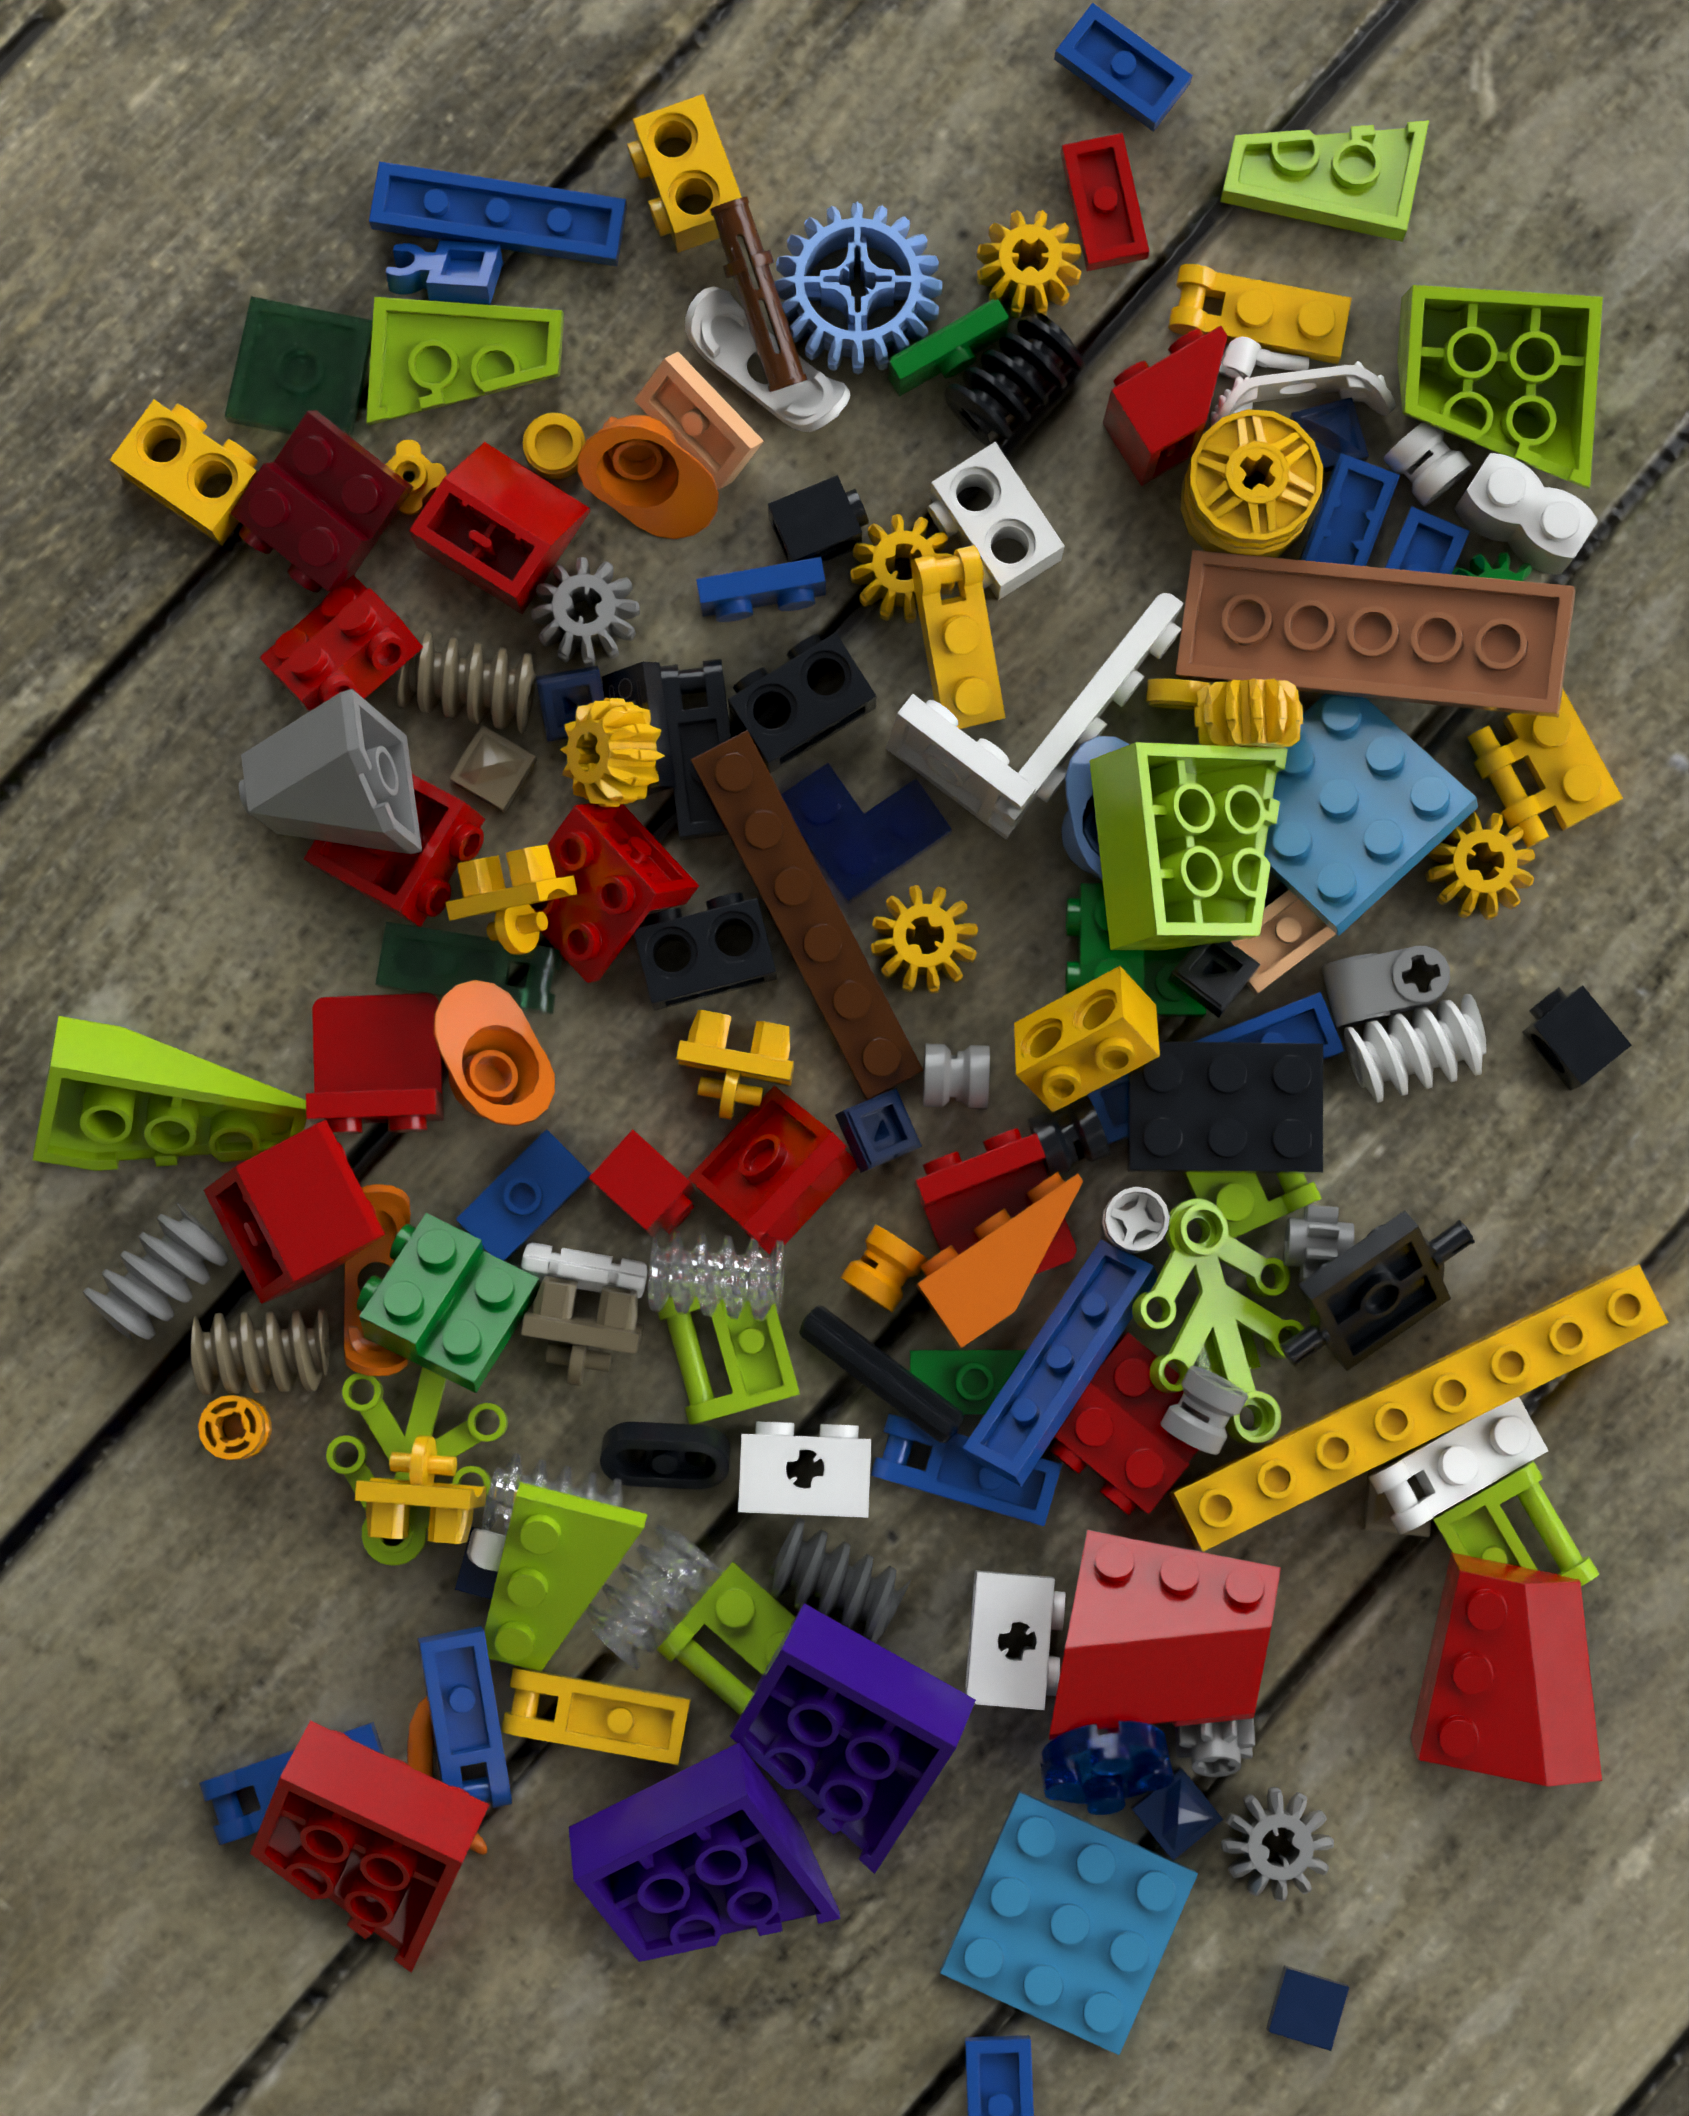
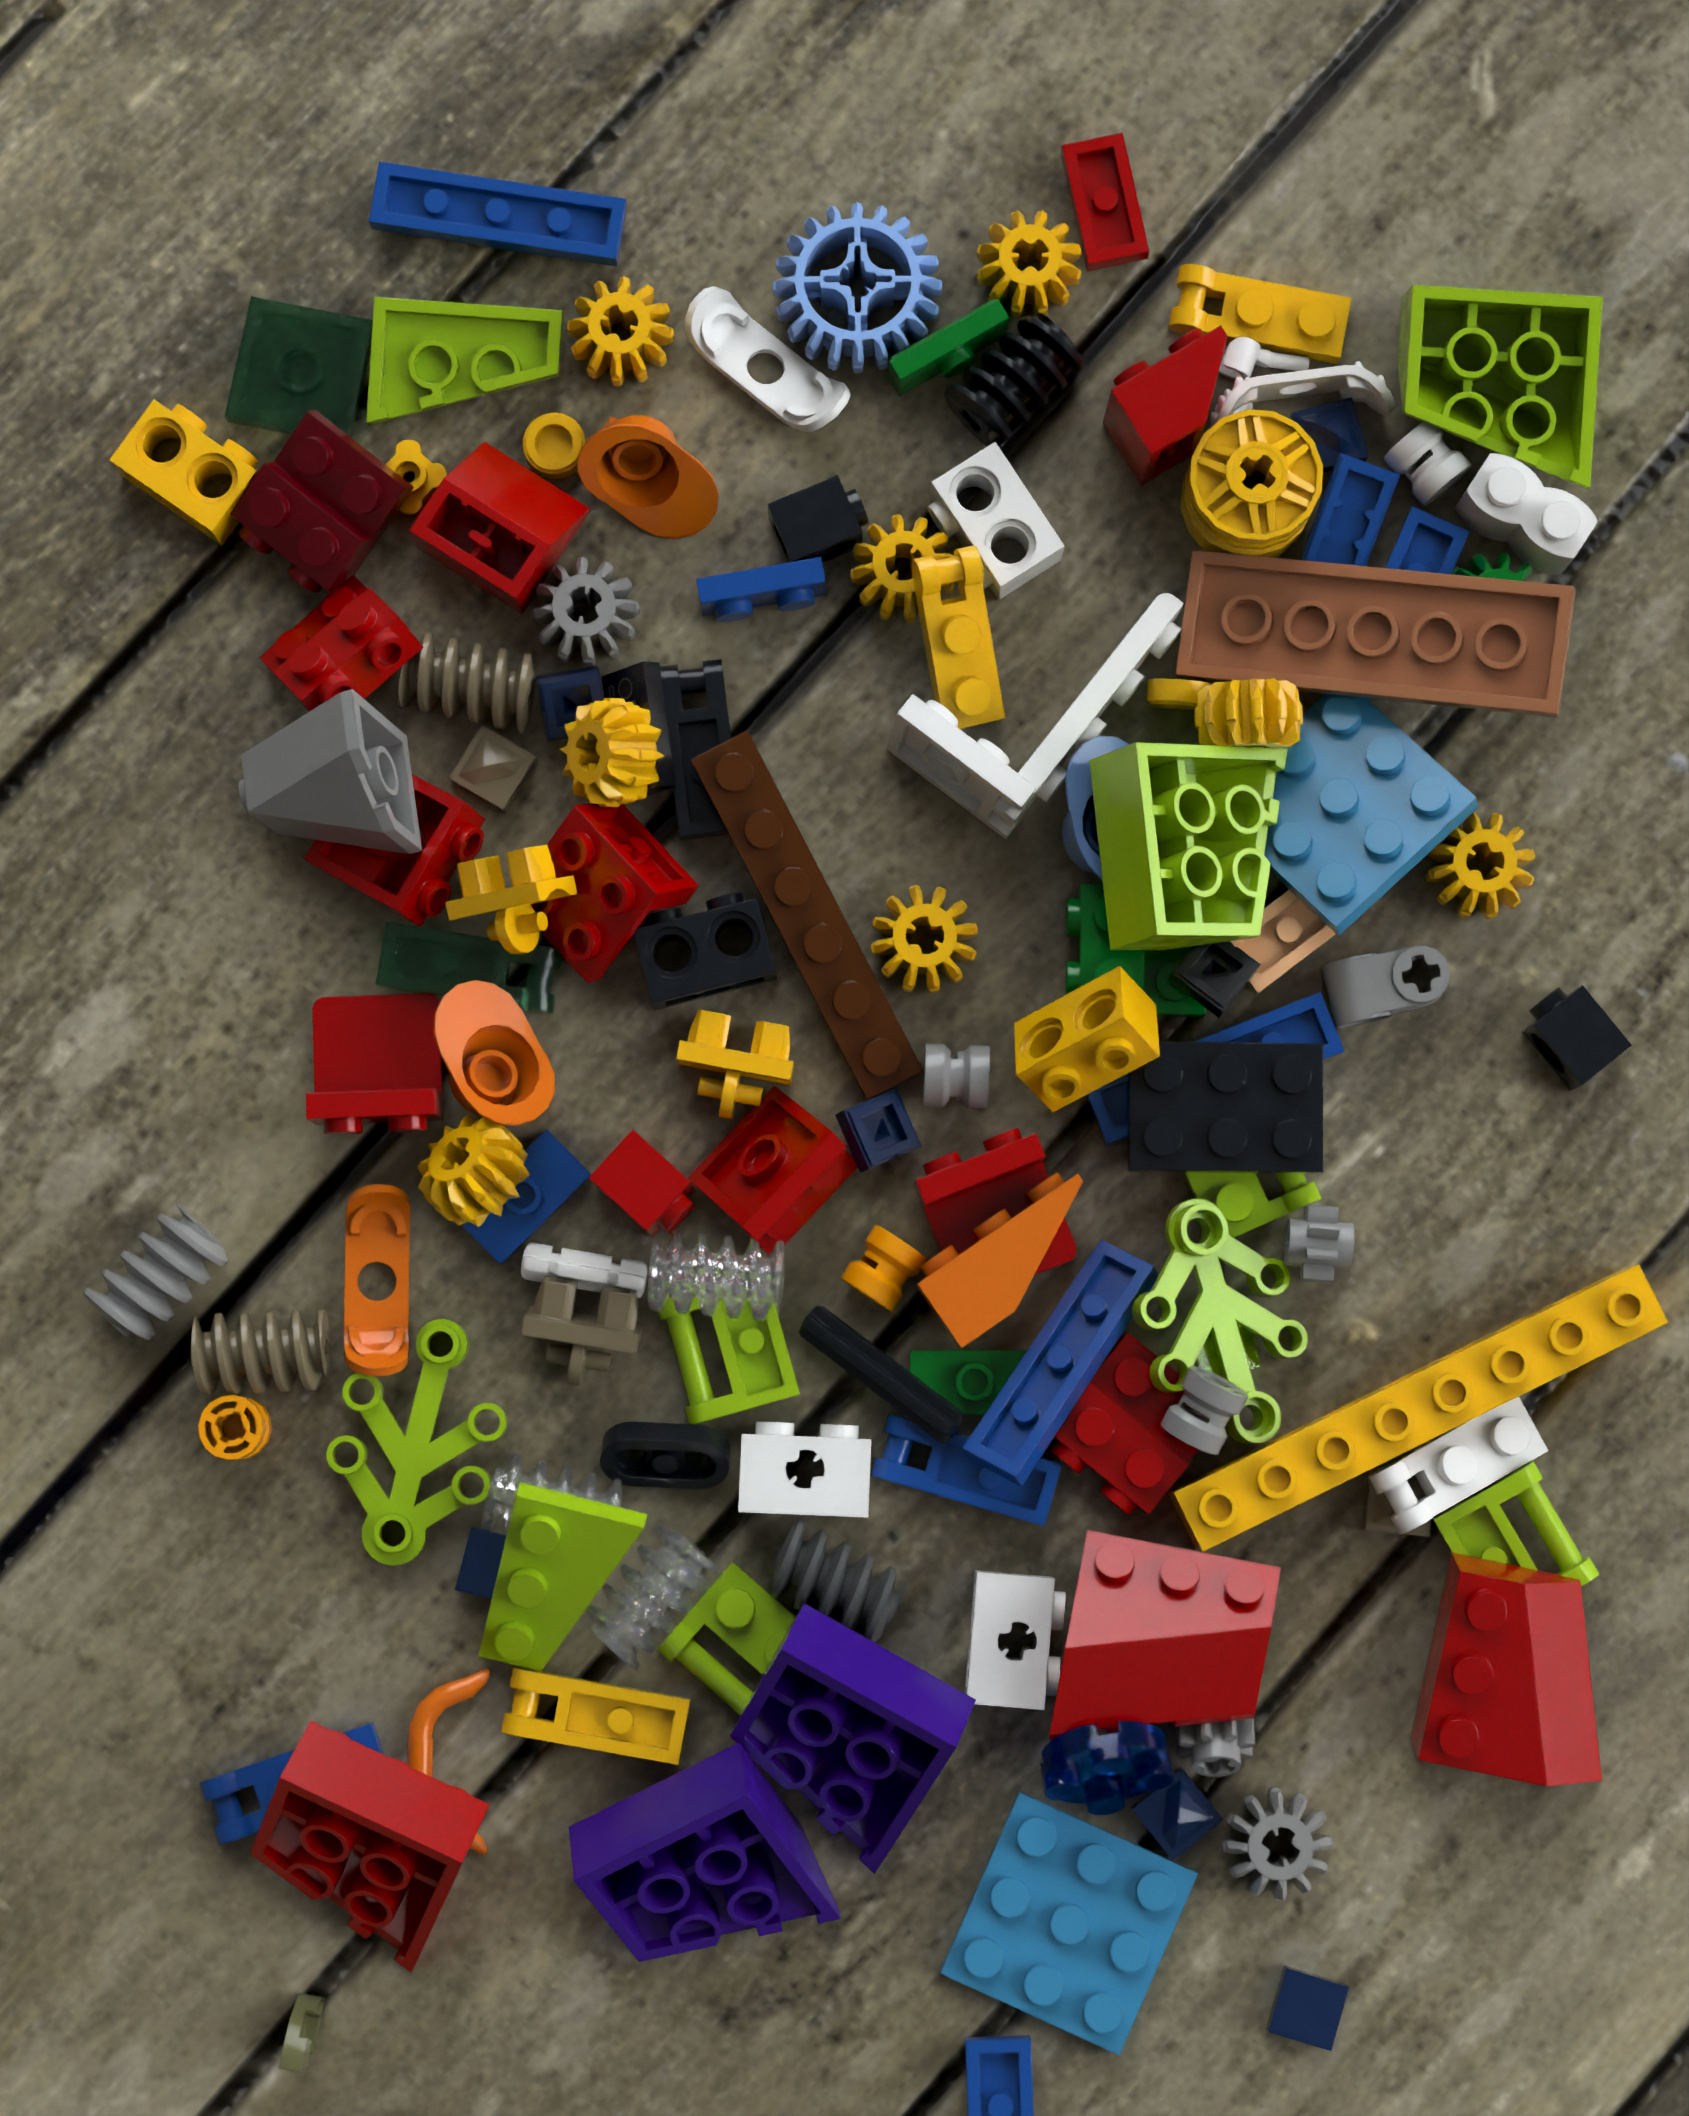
(136, 1098): lime wedge -> none
(294, 1212): red slope -> none
(302, 2033): none -> olive tile
(391, 1499): yellow hips -> none
(445, 1302): green plate -> none
(451, 274): blue plate -> none
(465, 1712): blue plate -> none
(473, 1171): none -> yellow gear
(486, 1549): white hand -> none
(606, 348): none -> yellow gear
(698, 171): yellow brick -> none
(699, 419): light nougat plate -> none
(736, 220): reddish brown pin -> none
(812, 715): black brick -> none
(858, 846): clear blue plate -> none
(1070, 1136): black wheel -> none
(1123, 67): blue plate -> none
(1140, 1212): white wheel -> none
(1336, 179): lime wing -> none
(1375, 1291): black plate -> none
(1417, 1048): white piece -> none
(1560, 760): yellow plate -> none

